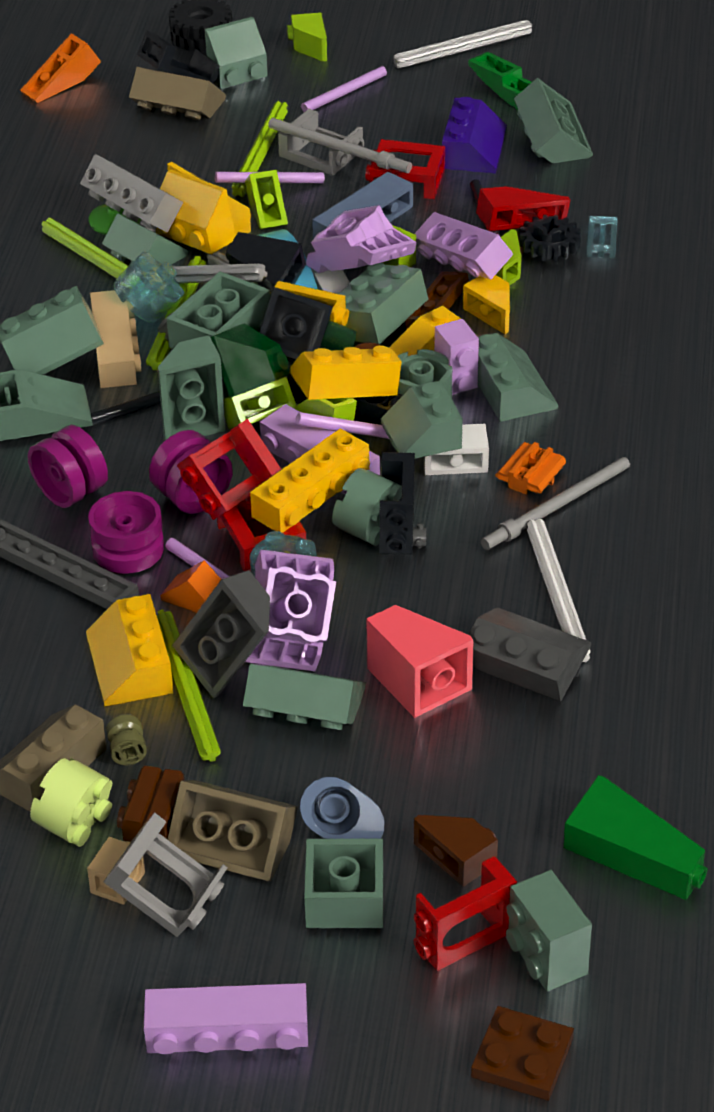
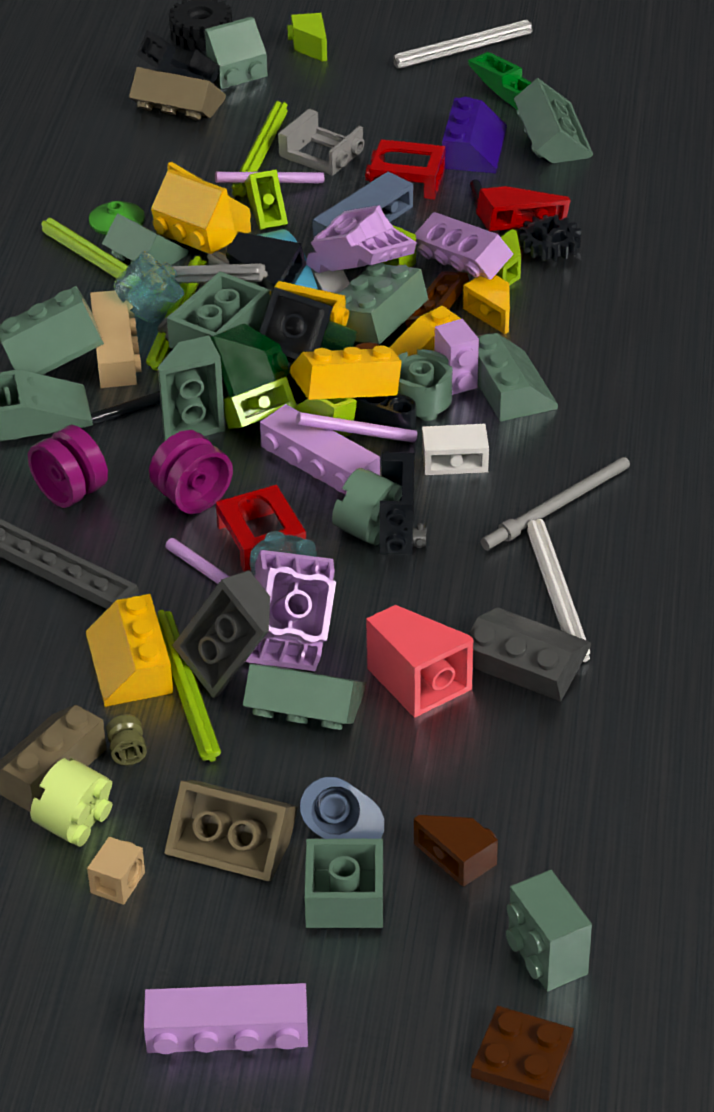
(63, 69): orange slope -> none
(126, 532): magenta wheel -> none
(131, 193): light grey brick -> none
(150, 793): reddish brown brick -> none
(191, 587): orange slope -> none
(199, 879): light grey panel -> none
(253, 454): red panel -> none
(308, 481): yellow brick -> none
(344, 89): lavender bar -> none
(383, 159): light grey bar -> none
(424, 421): sand green slope -> none
(488, 899): red panel -> none
(531, 468): orange piece -> none
(602, 248): clear light blue tile -> none
(633, 840): green slope -> none

